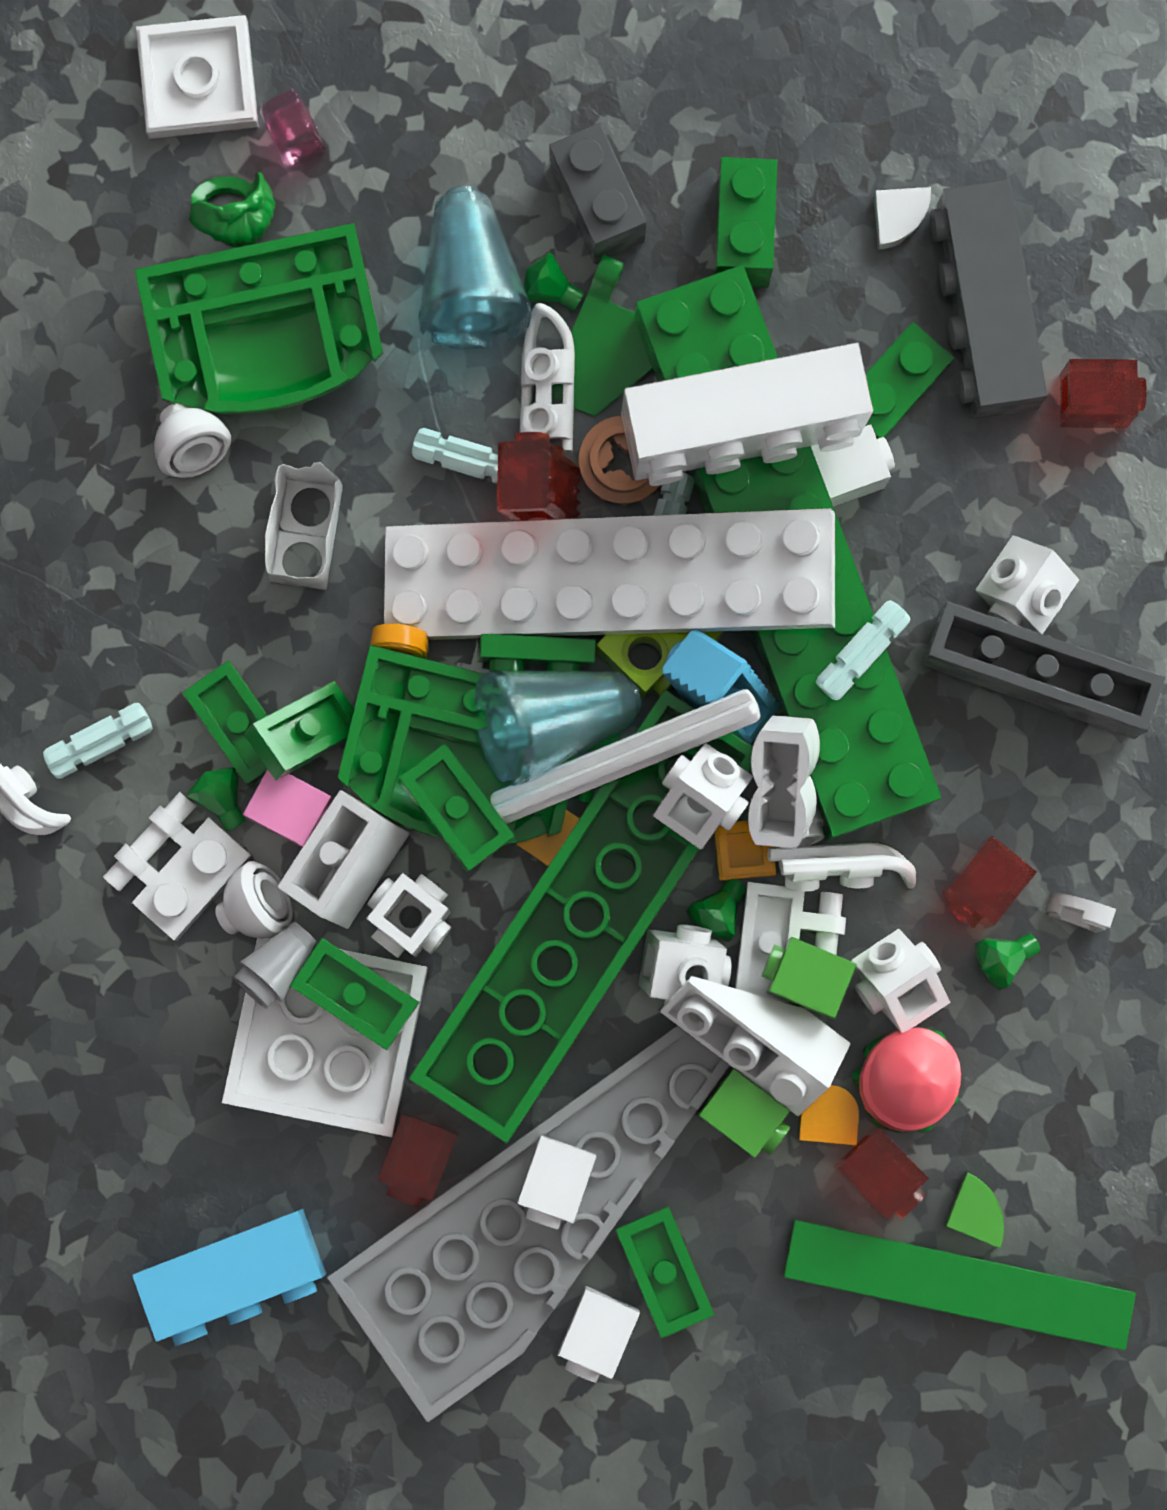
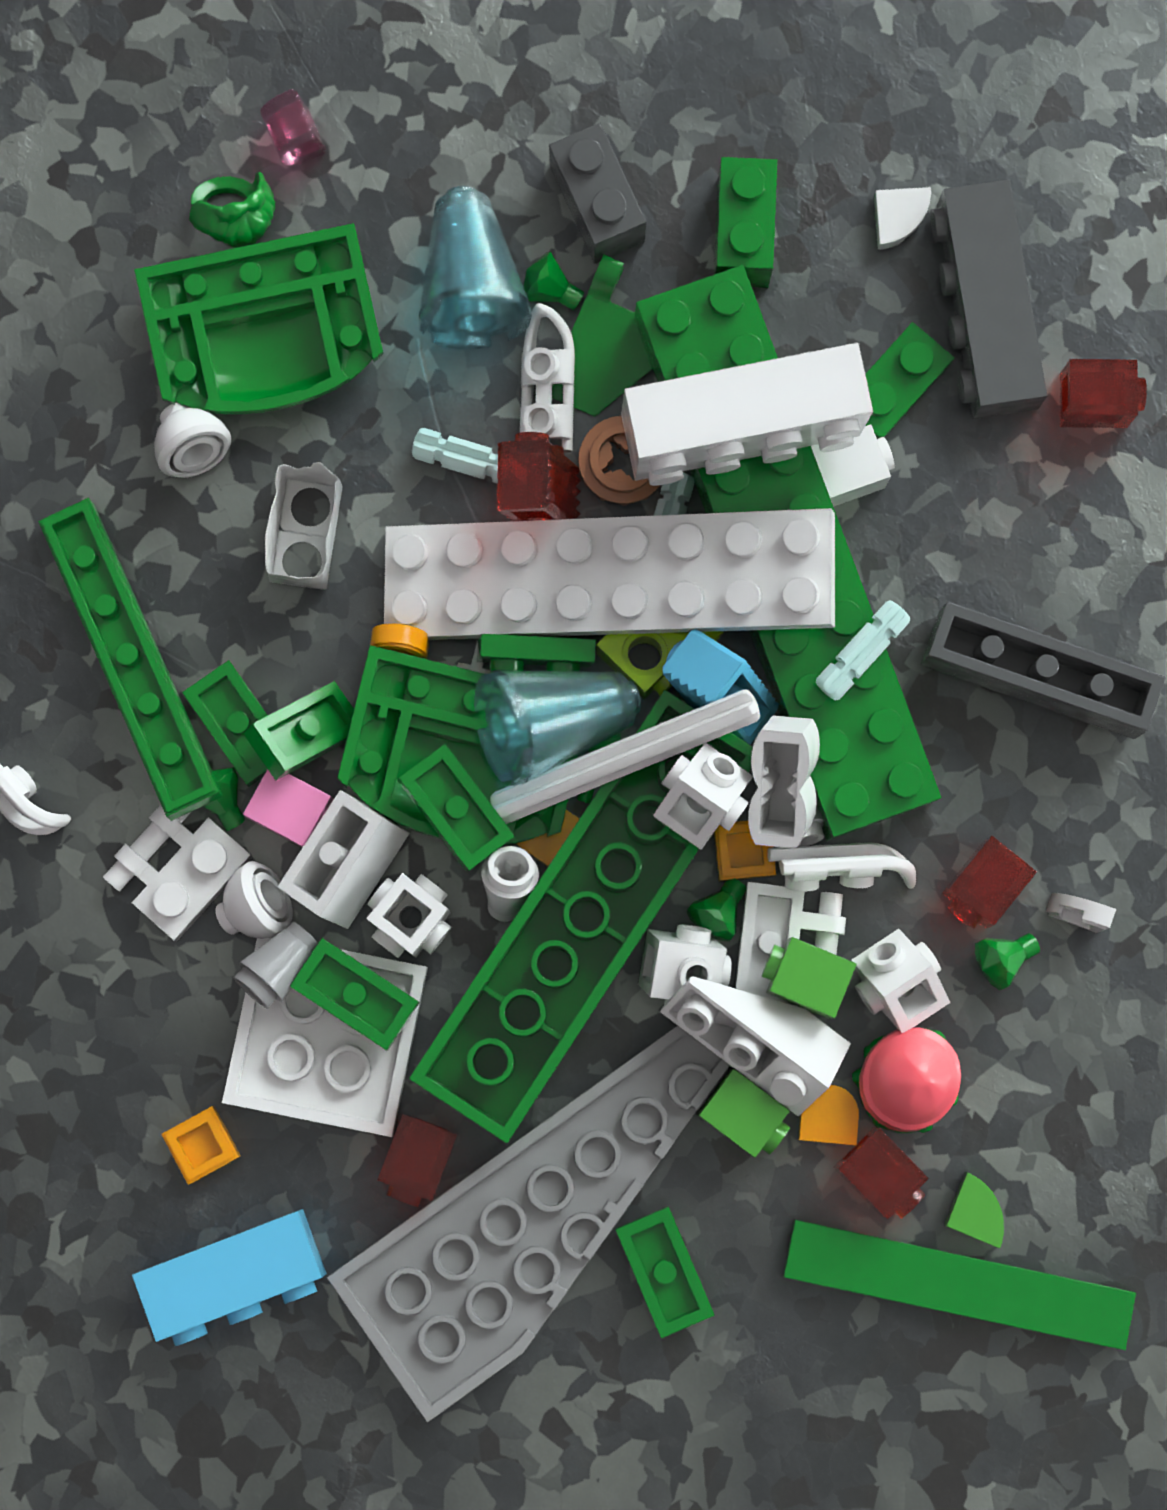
(97, 740): light aqua axle -> none
(130, 659): none -> green tile
(197, 77): white tile -> none
(201, 1145): none -> light orange tile
(508, 881): none -> white cone
(556, 1182): white brick -> none
(597, 1335): white brick -> none
(1027, 585): white brick -> none

